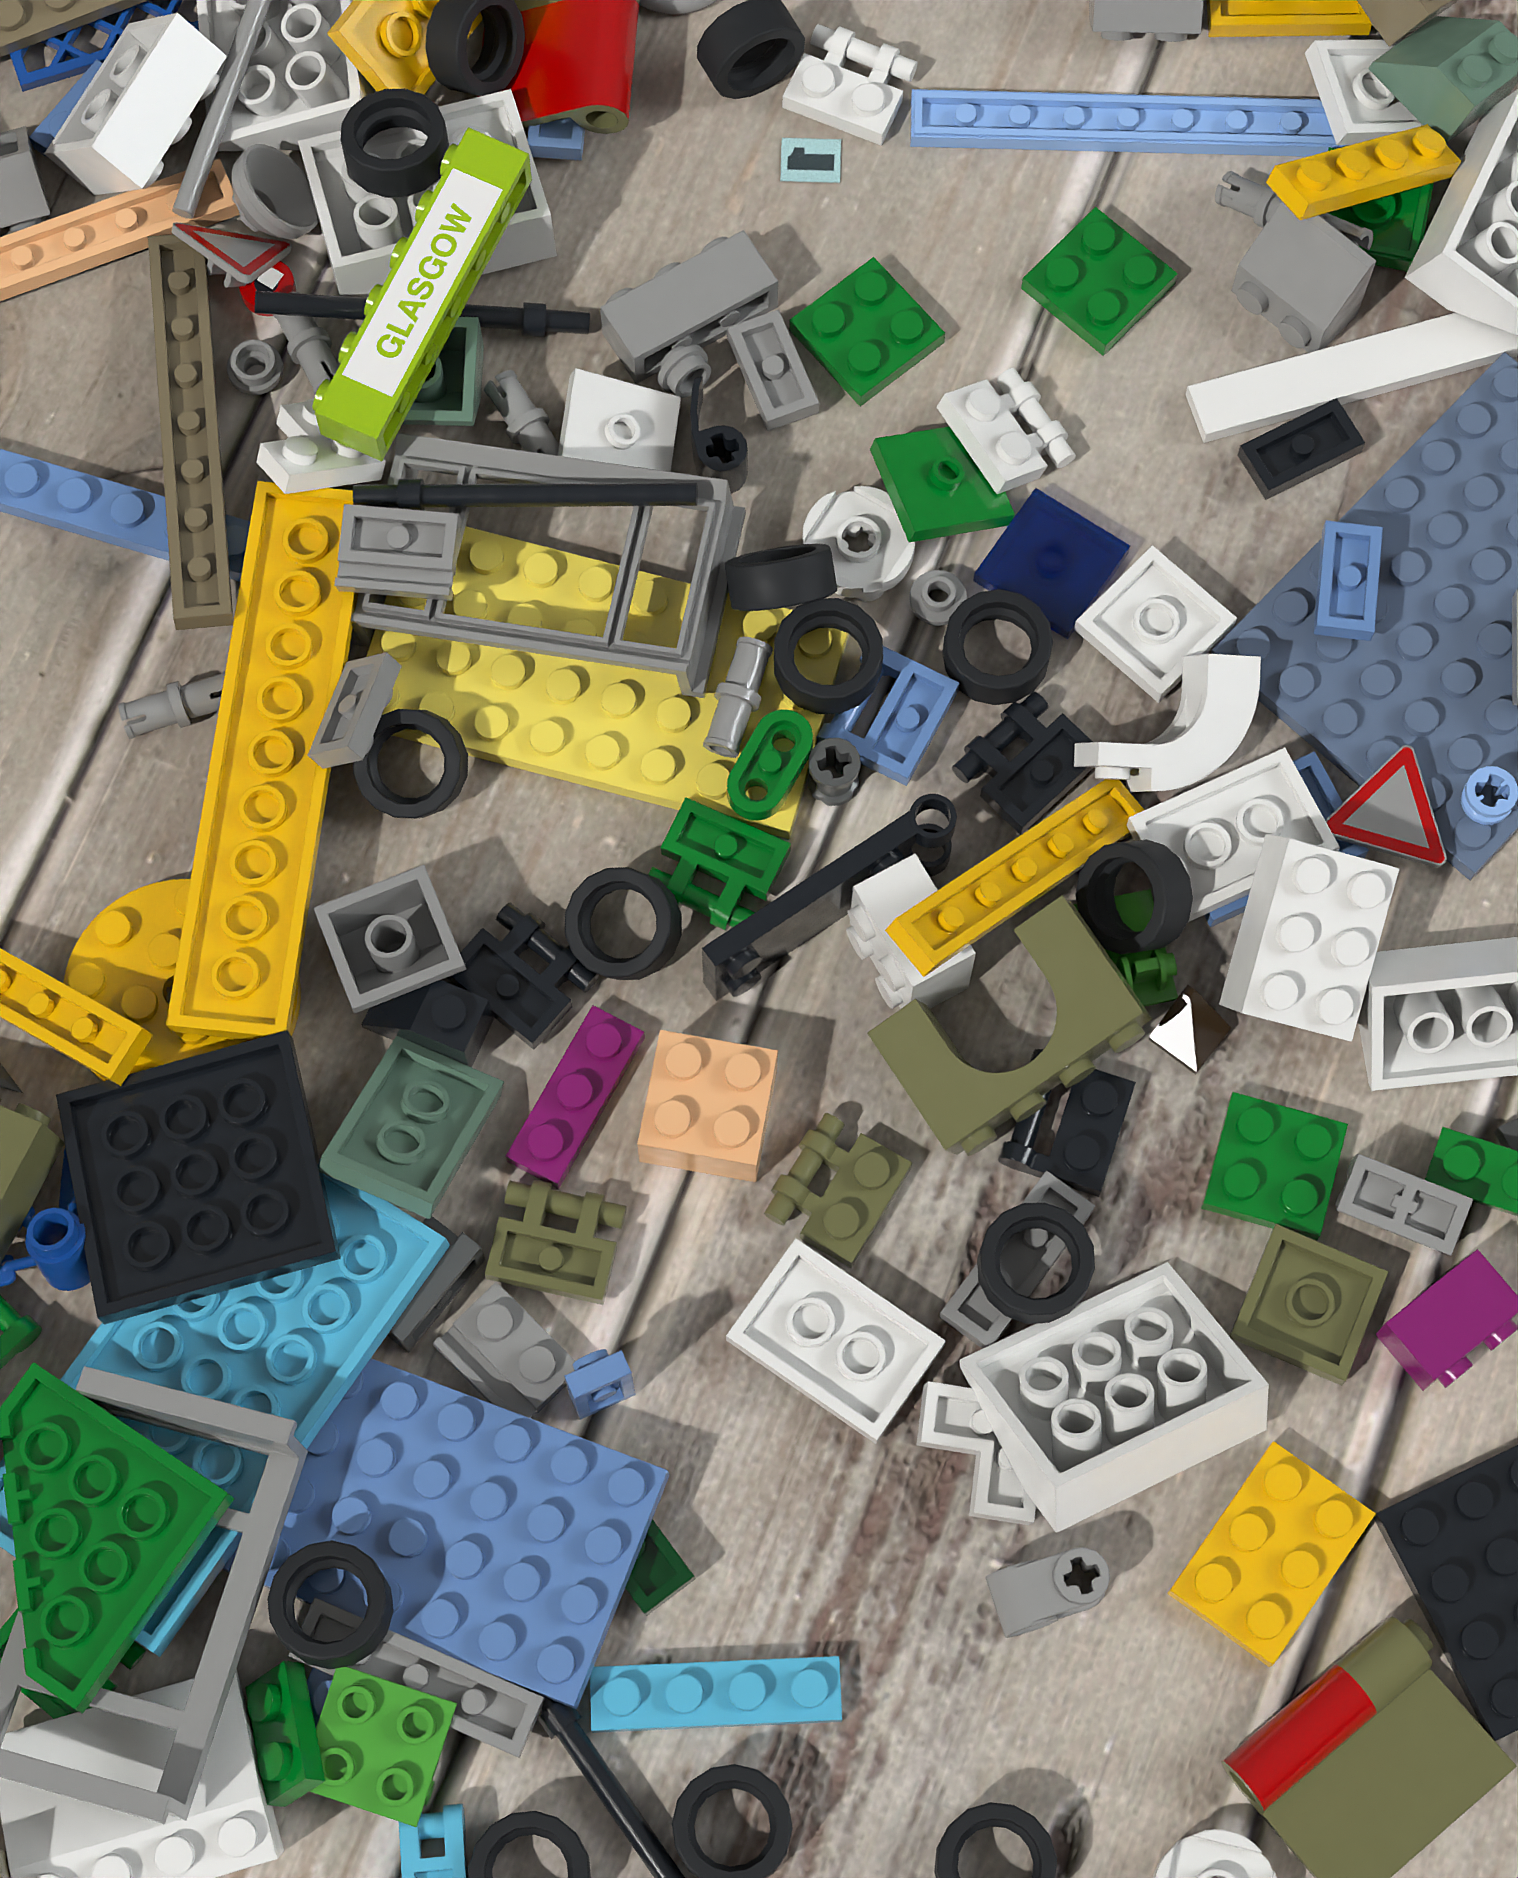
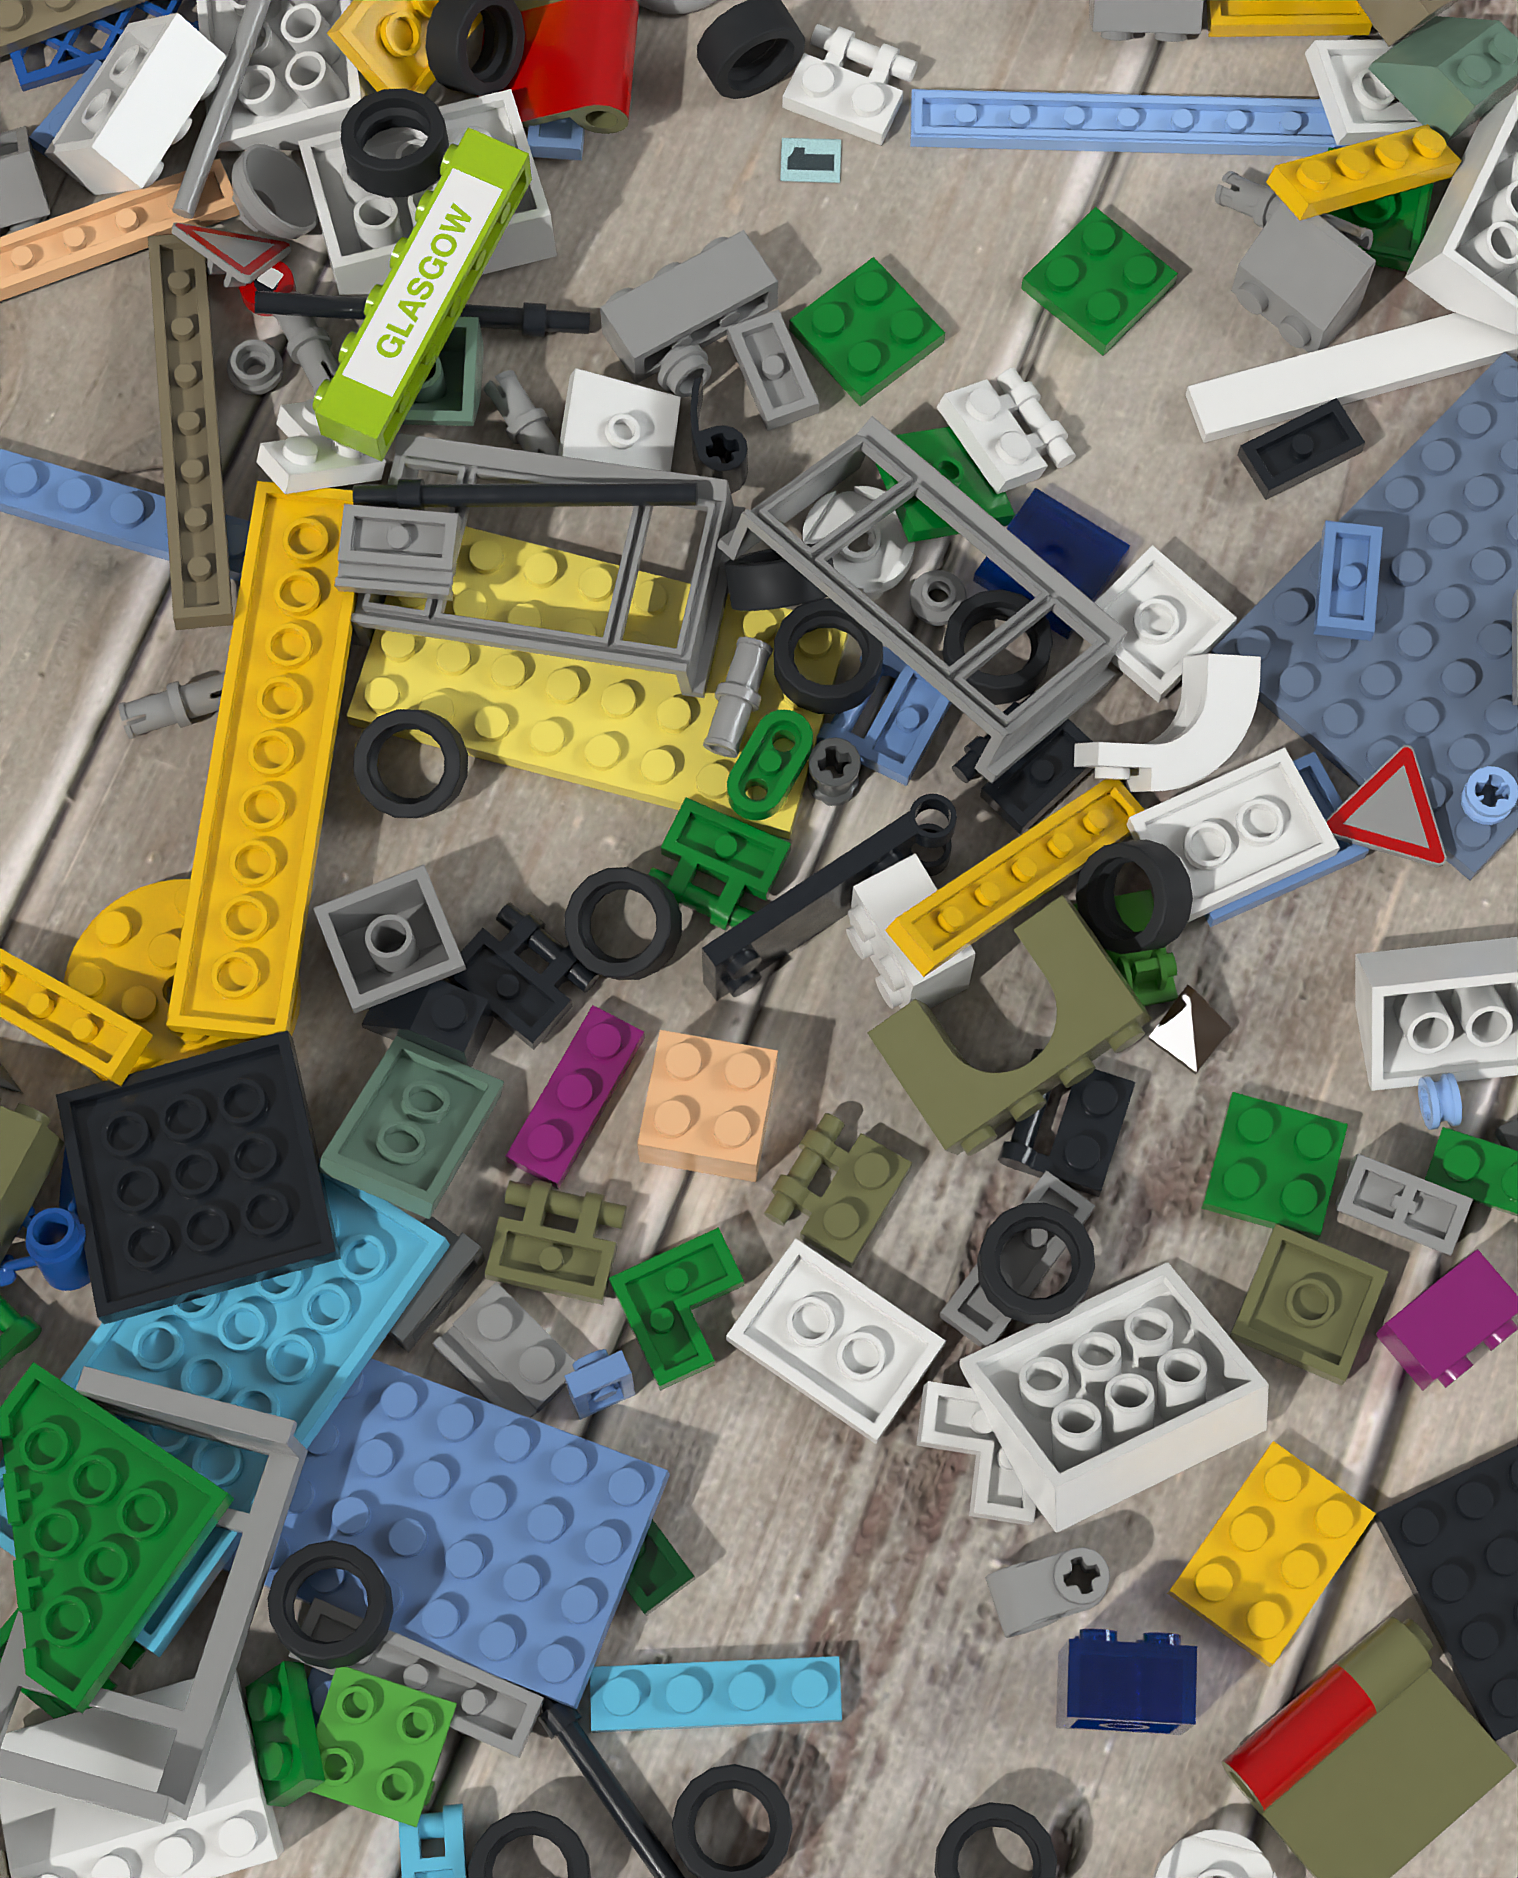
(355, 710): light grey plate -> none
(660, 1299): none -> green plate
(1044, 710): none -> light grey piece
(1126, 1684): none -> clear blue brick
(1308, 937): white brick -> none
(1440, 1101): none -> light blue bush

